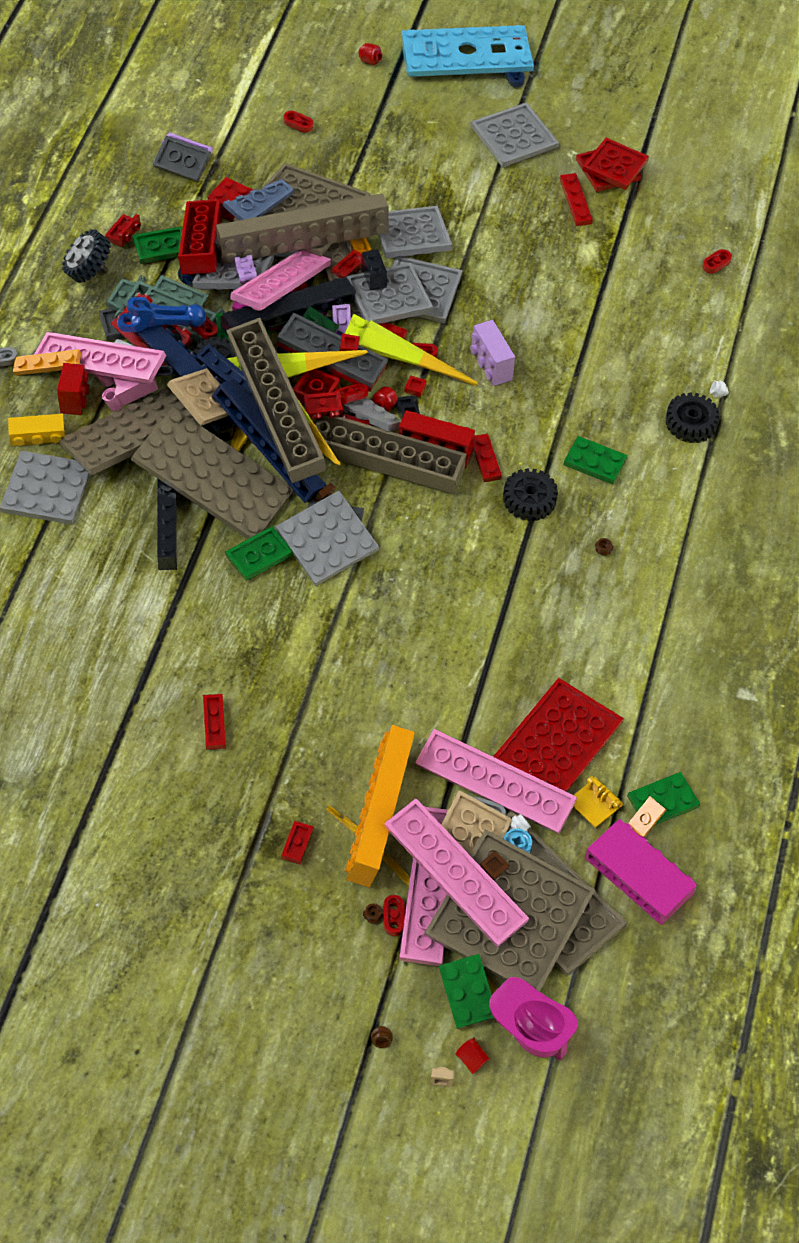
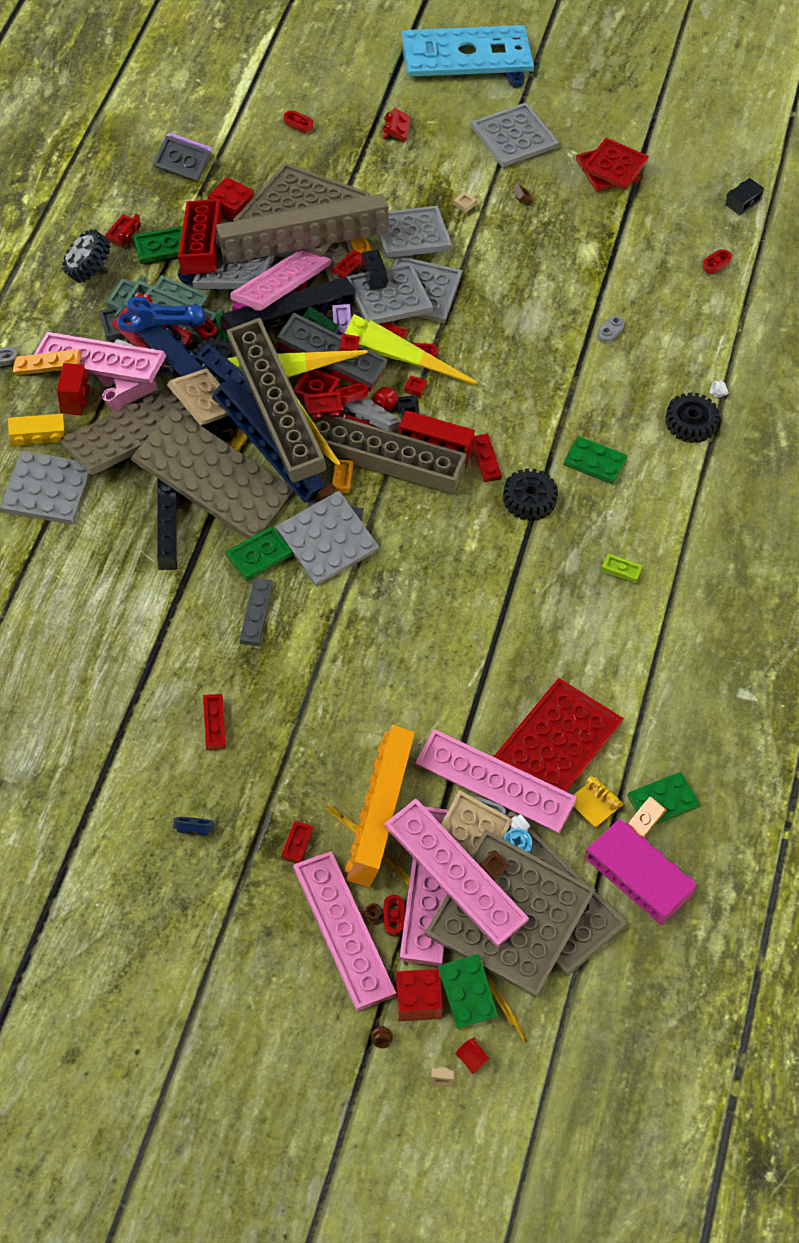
(186, 824): none -> dark blue plate
(245, 268): lavender plate -> none
(256, 612): none -> dark grey plate
(259, 201): sand blue wing -> none
(342, 476): none -> light orange plate
(344, 931): none -> bright pink plate
(370, 53): red head -> none
(396, 125): none -> red bracket
(418, 995): none -> red brick
(464, 202): none -> tan plate
(492, 352): lavender piece -> none
(523, 195): none -> reddish brown plate
(533, 1019): dark pink piece -> none
(576, 199): red plate -> none
(606, 543): reddish brown plate -> none
(613, 327): none -> light grey plate
(622, 568): none -> lime plate
(744, 196): none -> black brick

